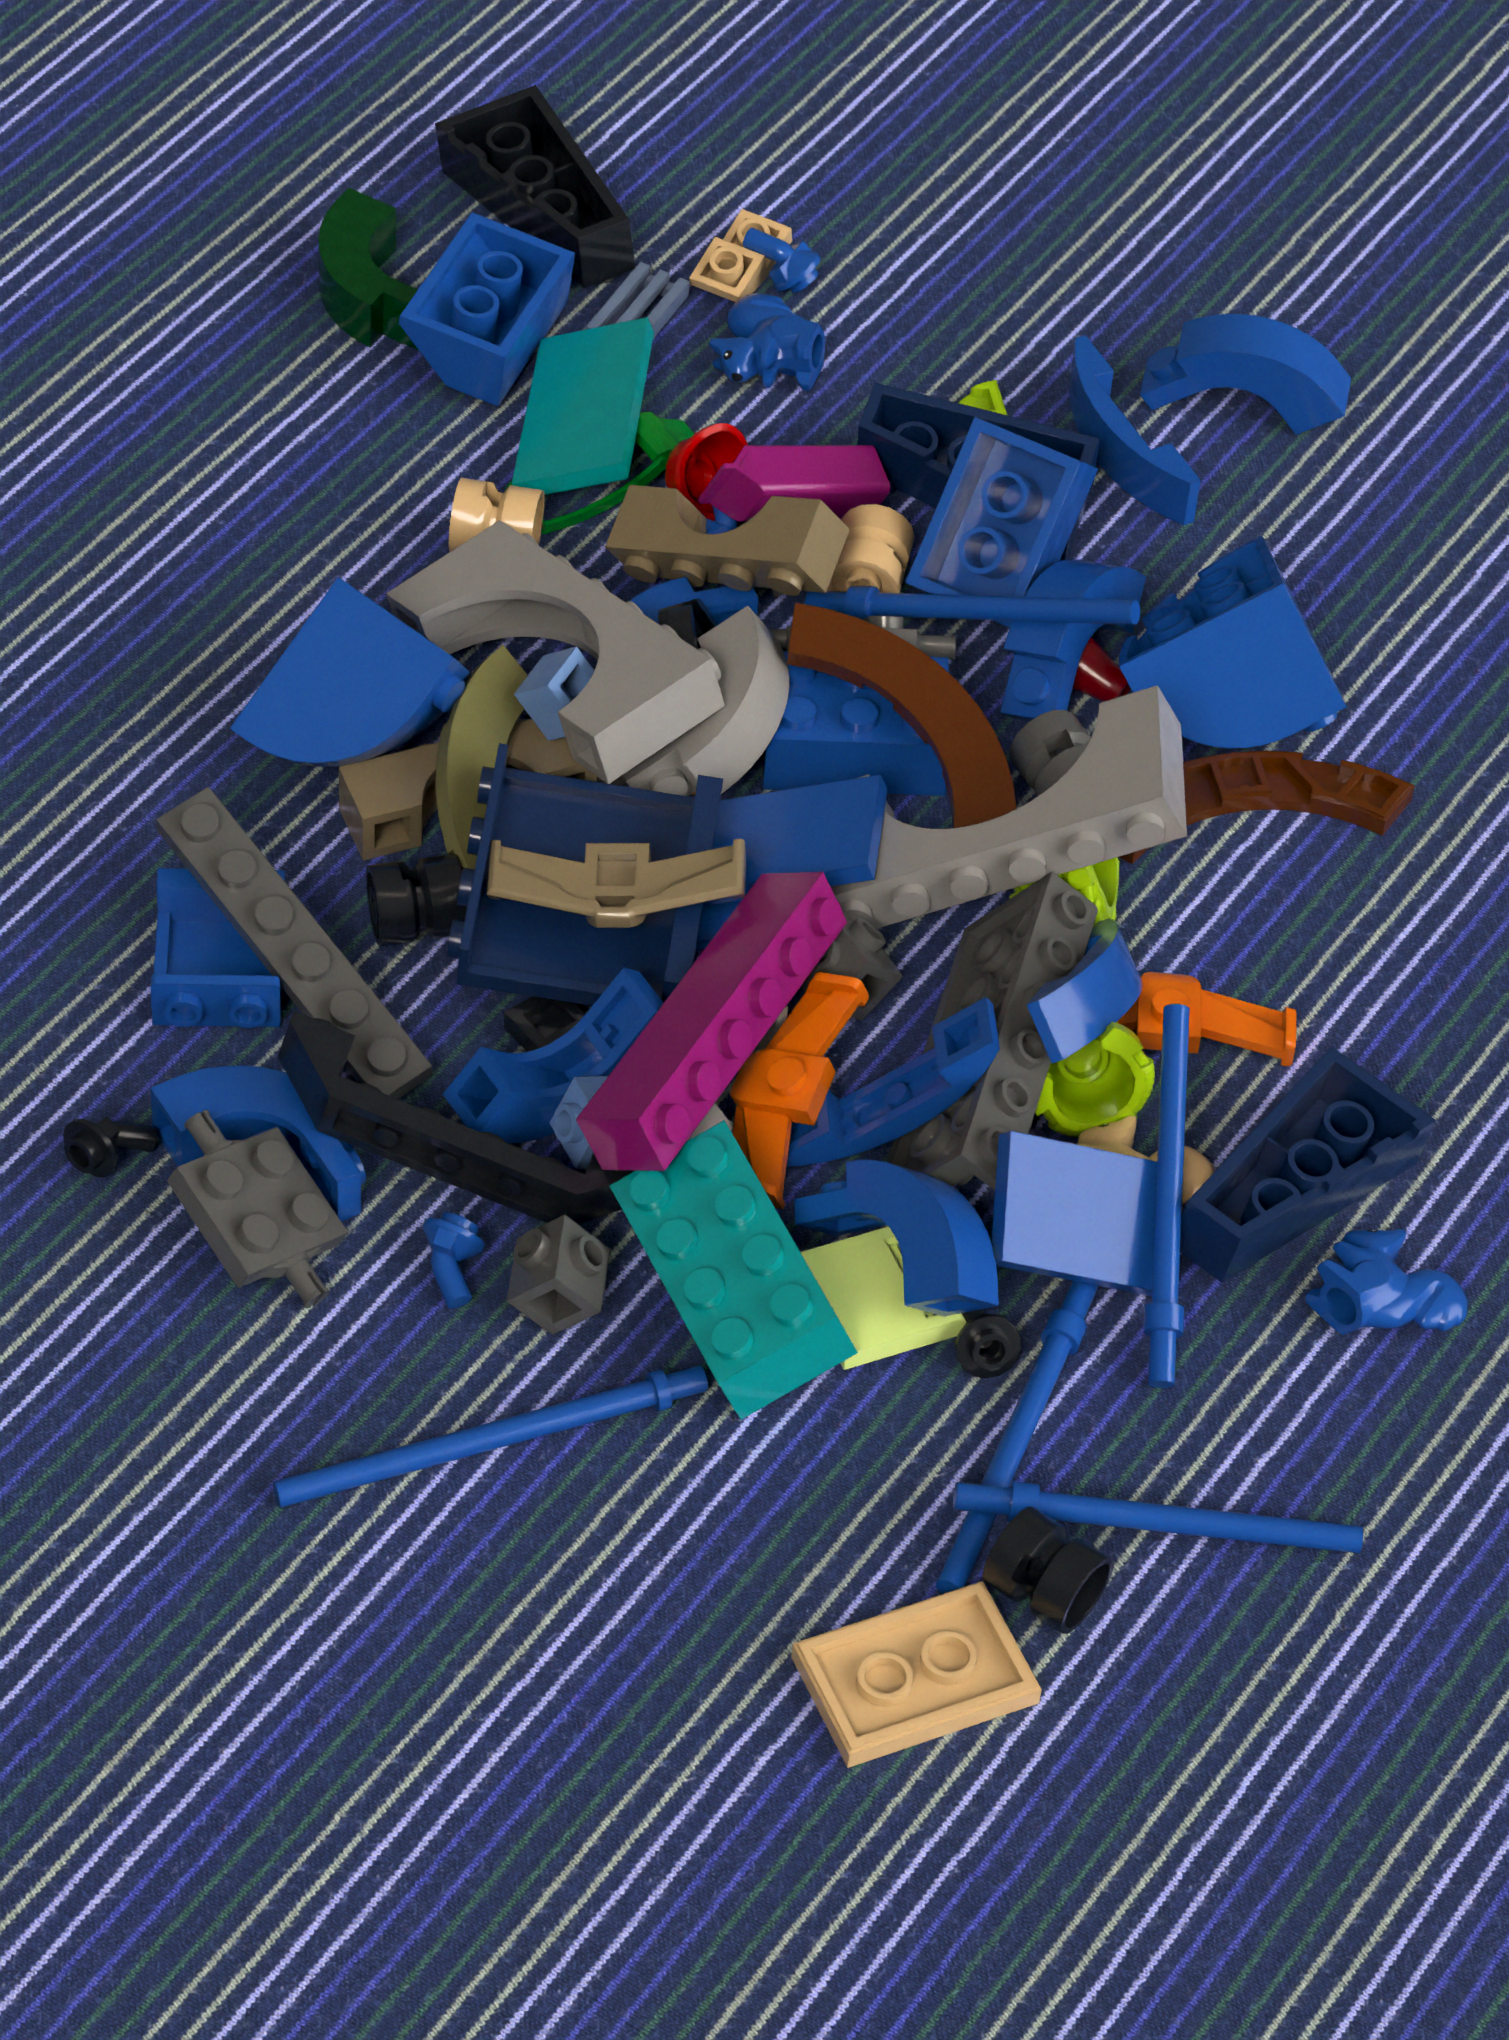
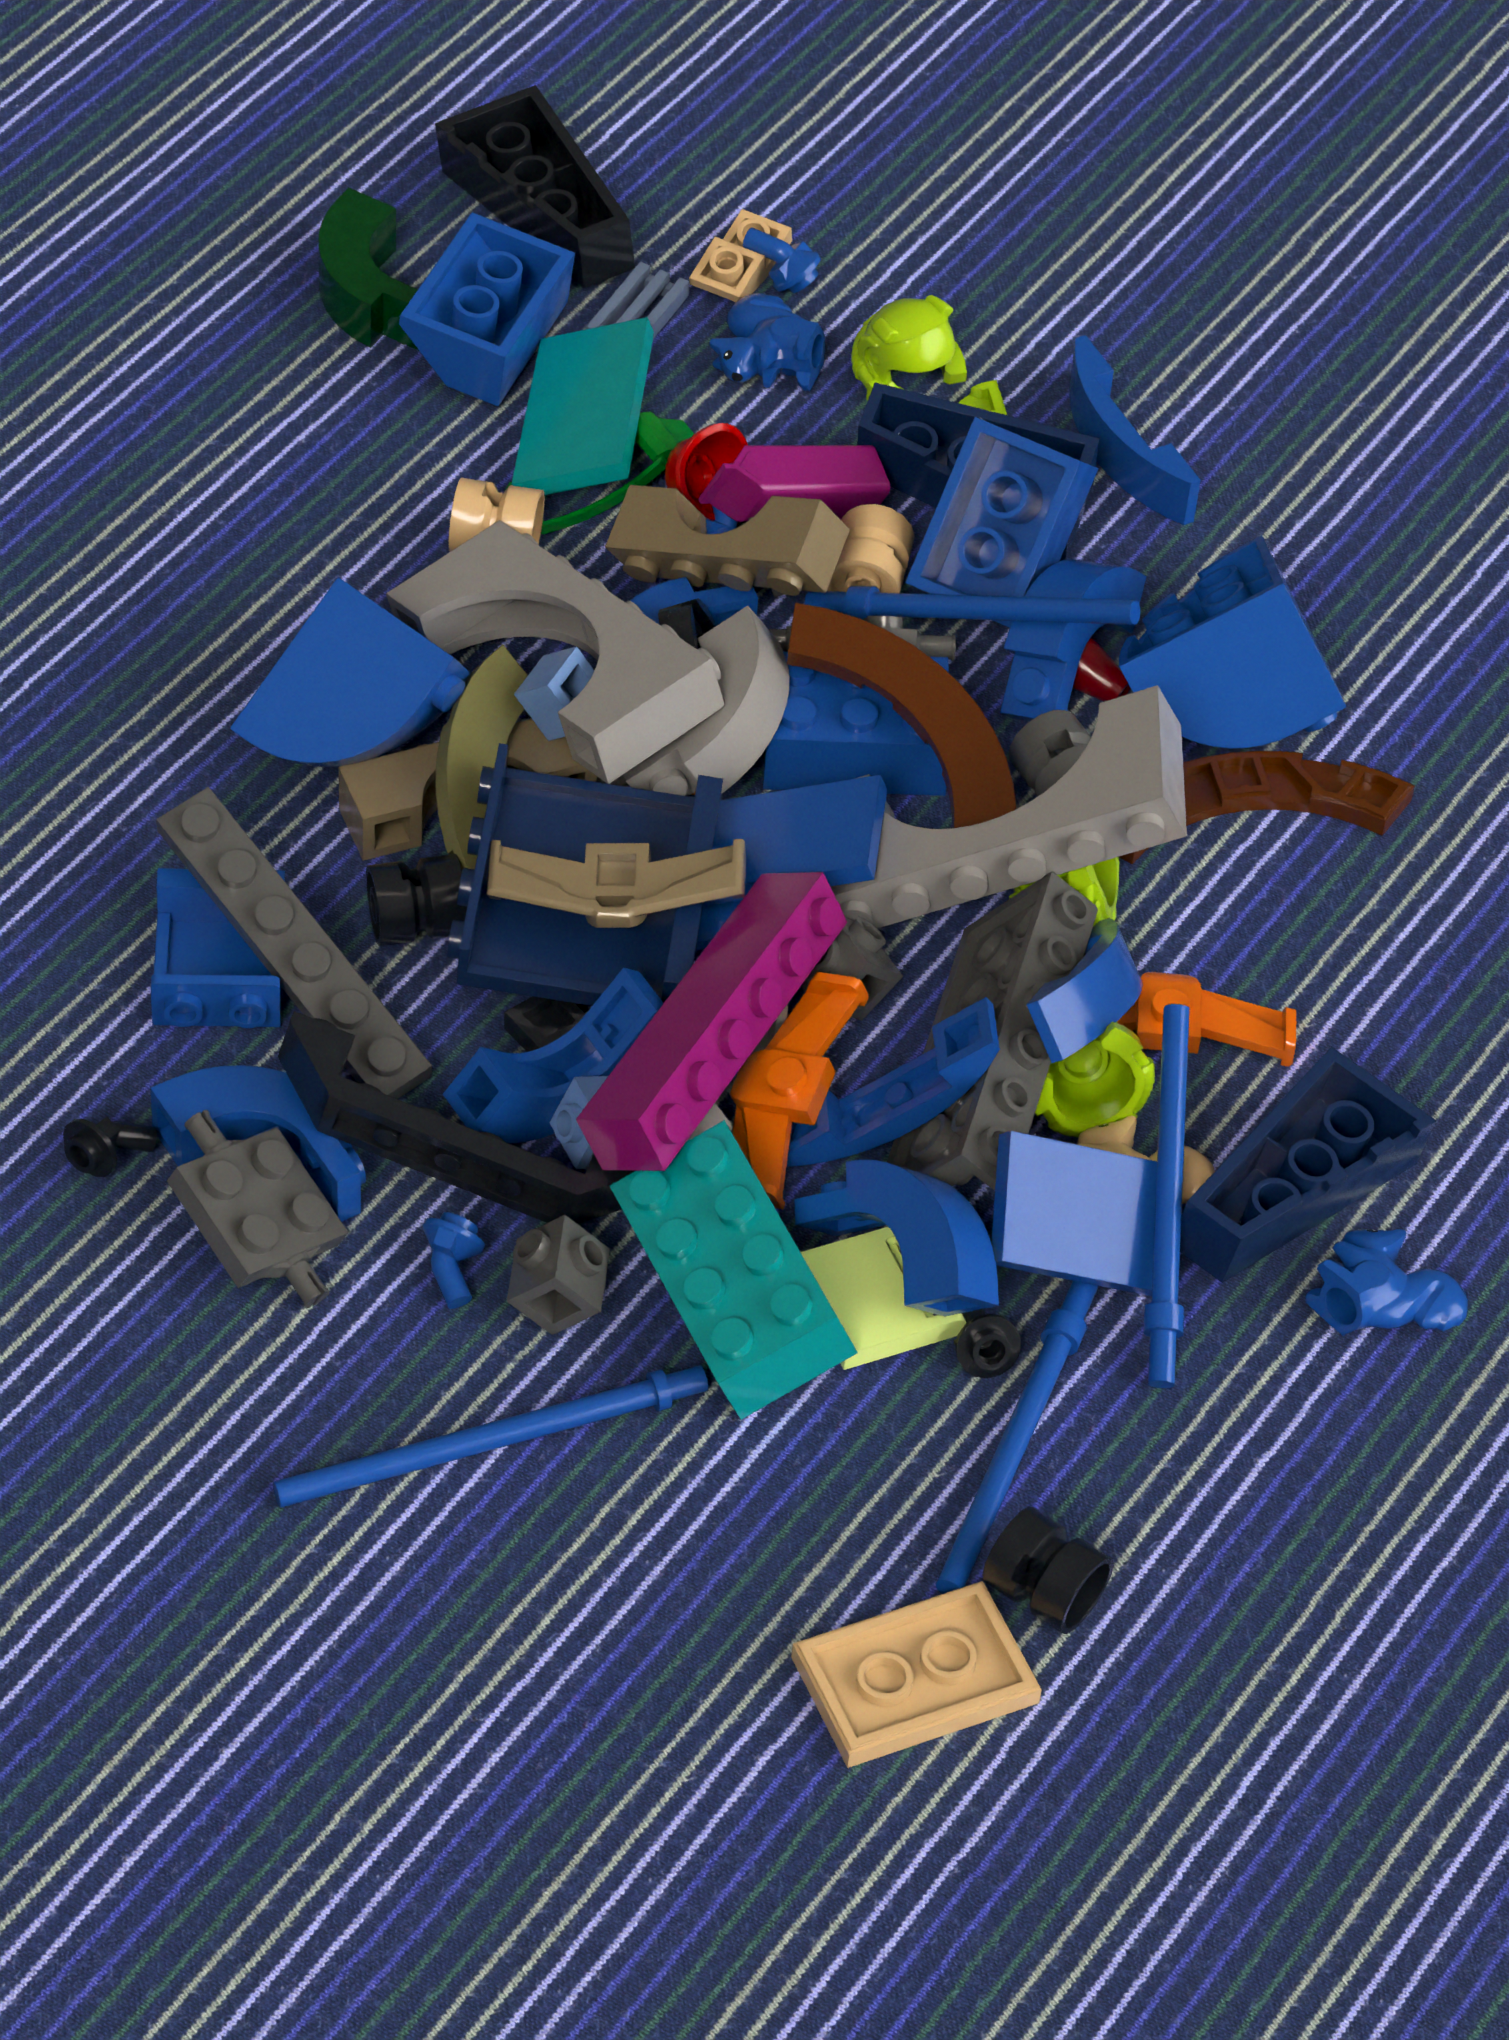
(908, 338): none -> lime helmet
(1157, 1517): blue bar -> none
(1253, 356): blue arch -> none

